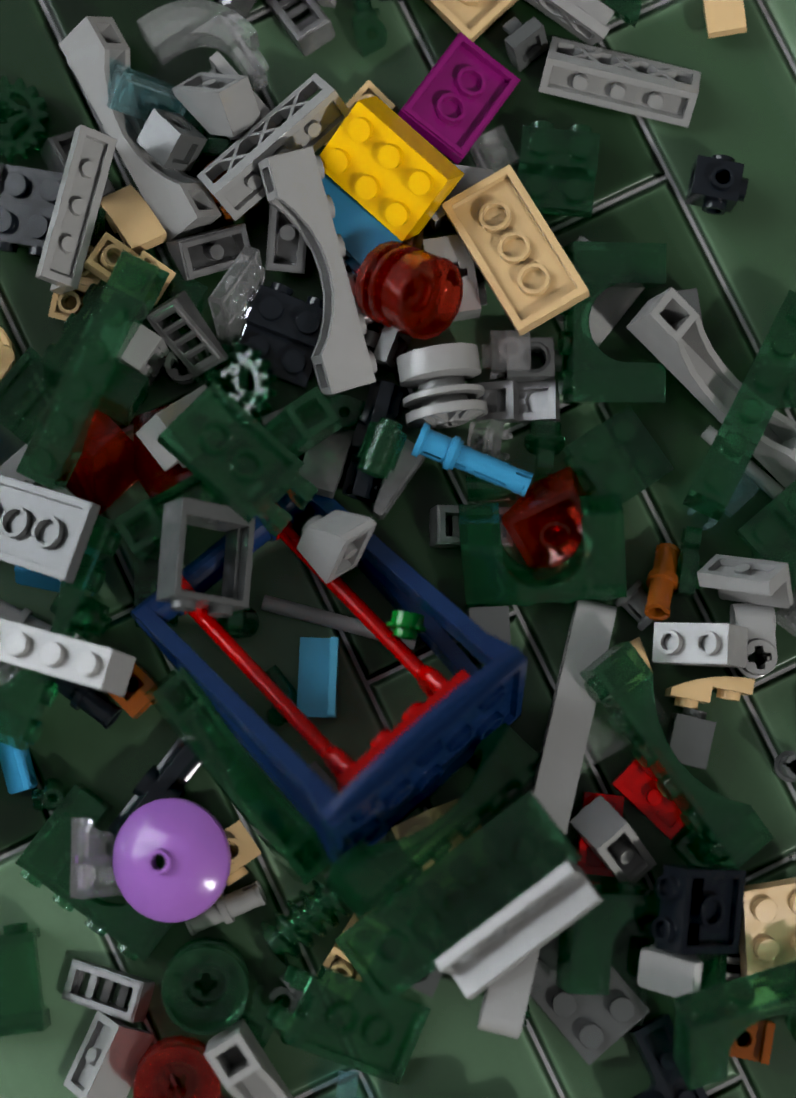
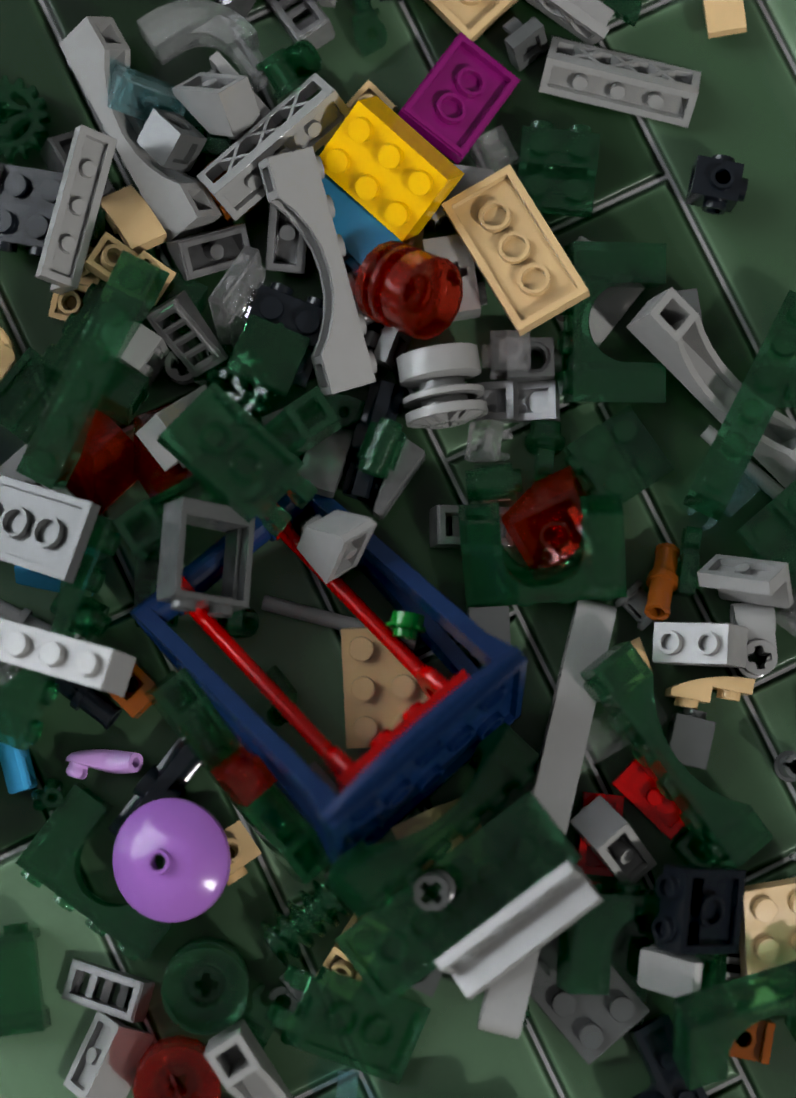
(91, 861): clear wing -> none
(104, 760): none -> lavender arm
(228, 907): light grey pin -> none
(243, 776): none -> clear red brick
(267, 355): none -> clear green piece
(290, 67): none -> clear green piece
(318, 676): medium azure panel -> none
(374, 687): none -> tan plate
(422, 887): none -> dark grey bush
(453, 453): dark azure pin -> none

